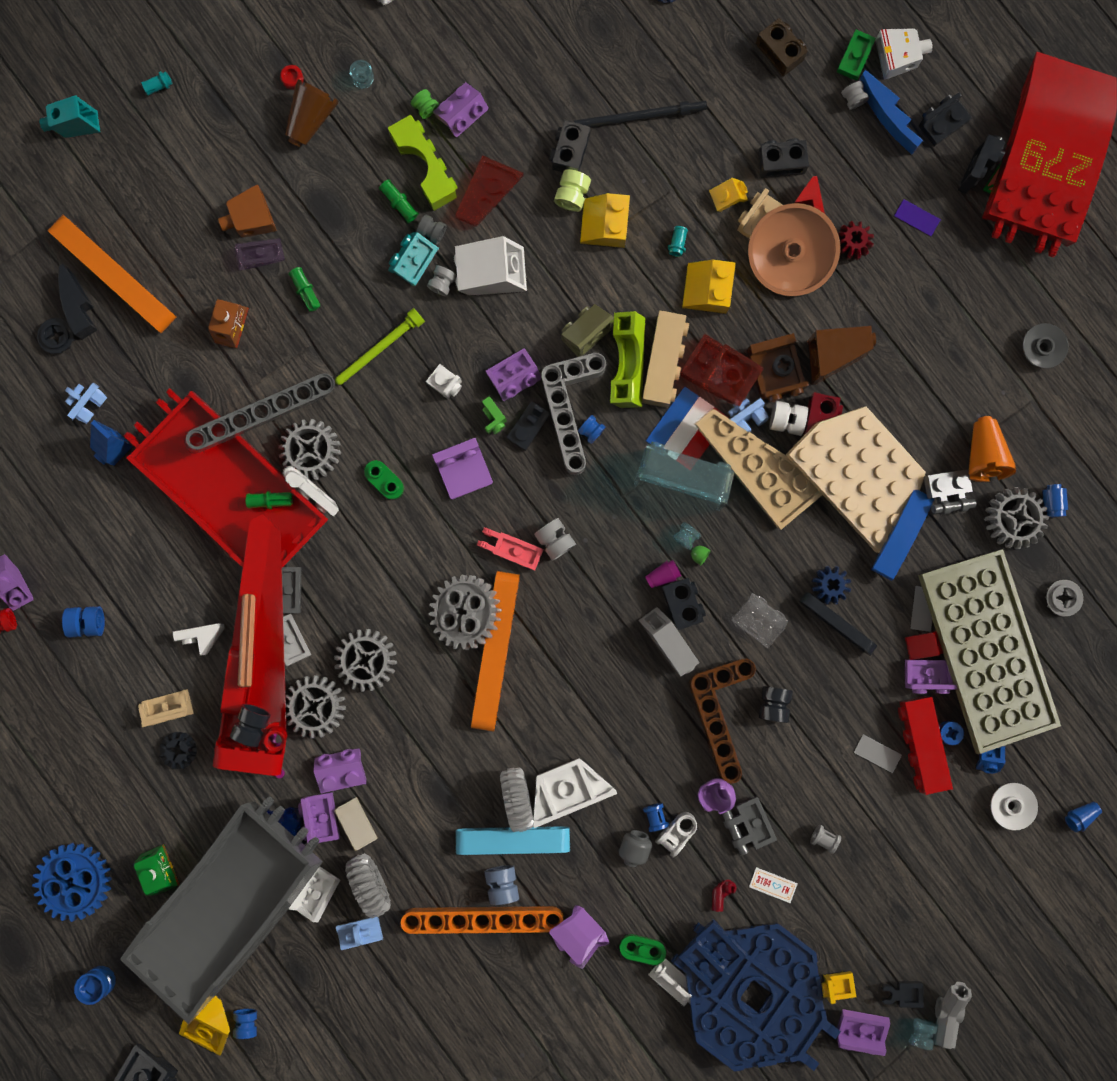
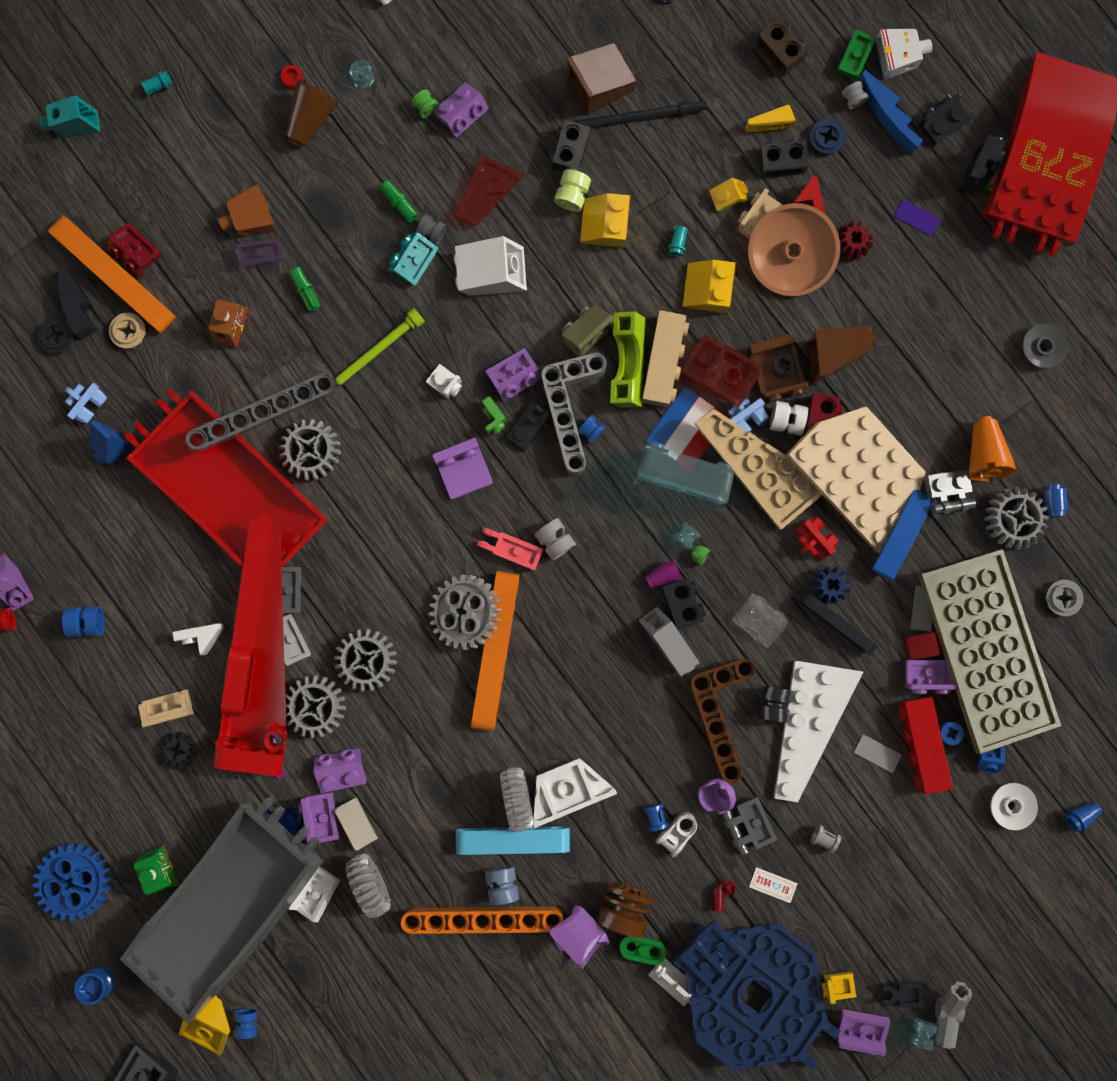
(122, 322): none -> tan gear
(132, 249): none -> dark red bracket
(246, 640): nougat axle -> none
(250, 723): black wheel -> none
(269, 500): green axle -> none
(309, 489): white hinge -> none
(359, 932): light blue hips -> none
(384, 479): green plate -> none
(410, 140): lime arch -> none
(441, 280): light grey wheel -> none
(600, 77): none -> slope
(626, 905): none -> reddish brown wheel
(635, 848): dark grey head -> none
(773, 120): none -> yellow slope
(814, 541): none -> red hips
(815, 709): none -> white wing
(837, 134): none -> dark blue gear

